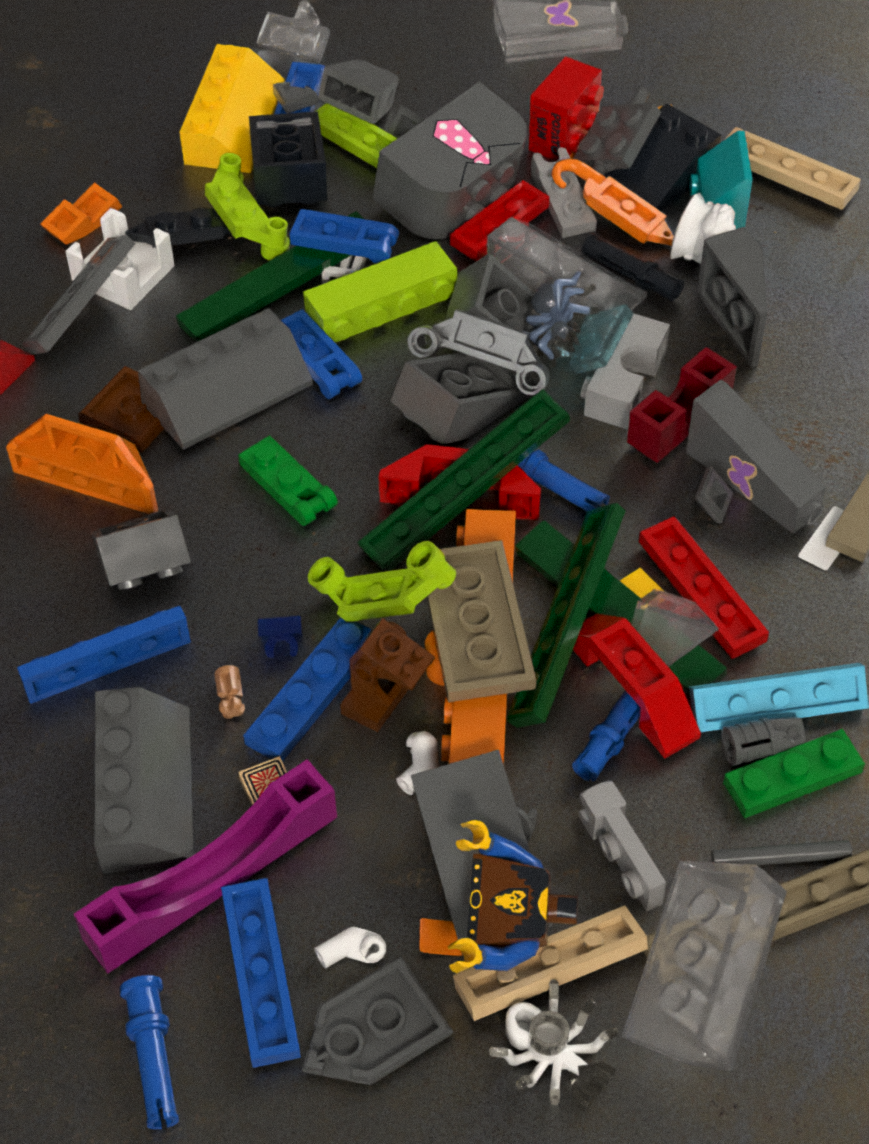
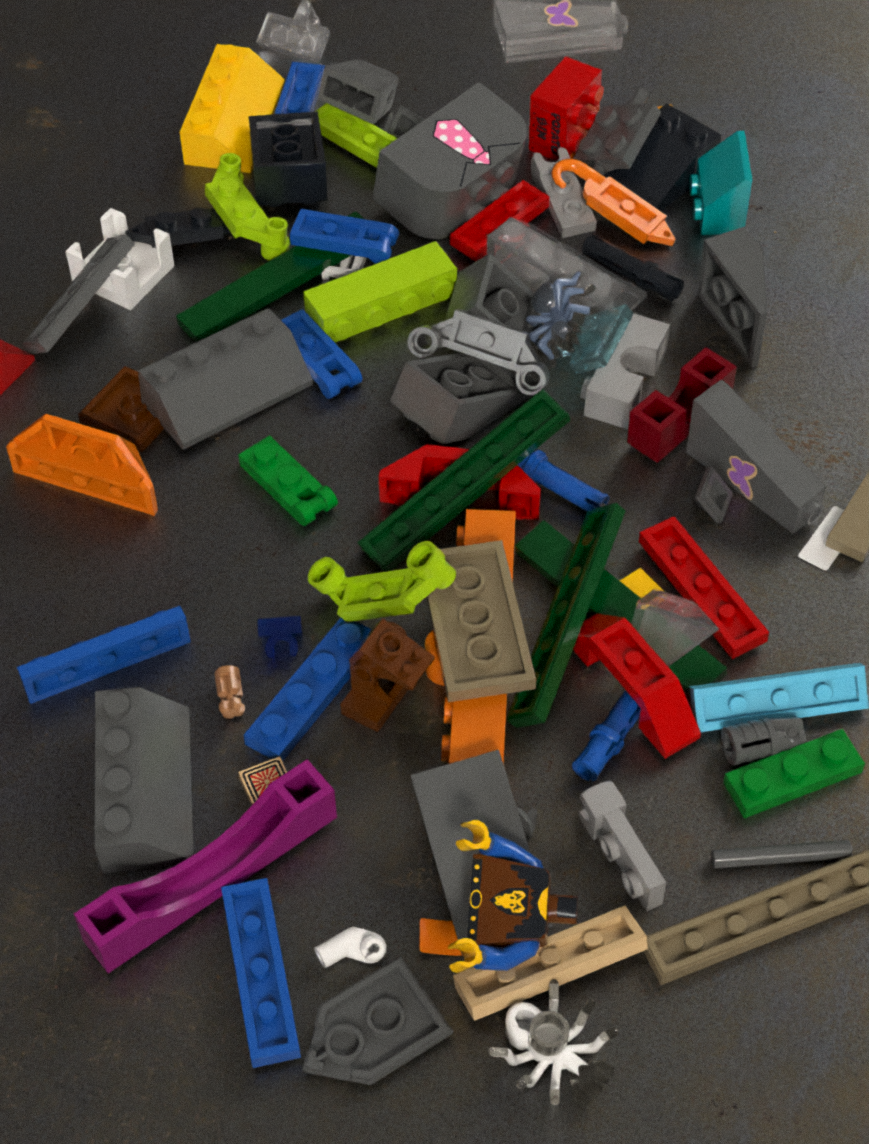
(76, 221): orange slope -> none
(141, 548): dark grey slope -> none
(147, 1029): blue pin -> none
(293, 97): dark grey tile -> none
(424, 756): white arm -> none
(699, 223): white piece -> none
(706, 963): clear slope -> none
(800, 171): tan plate -> none

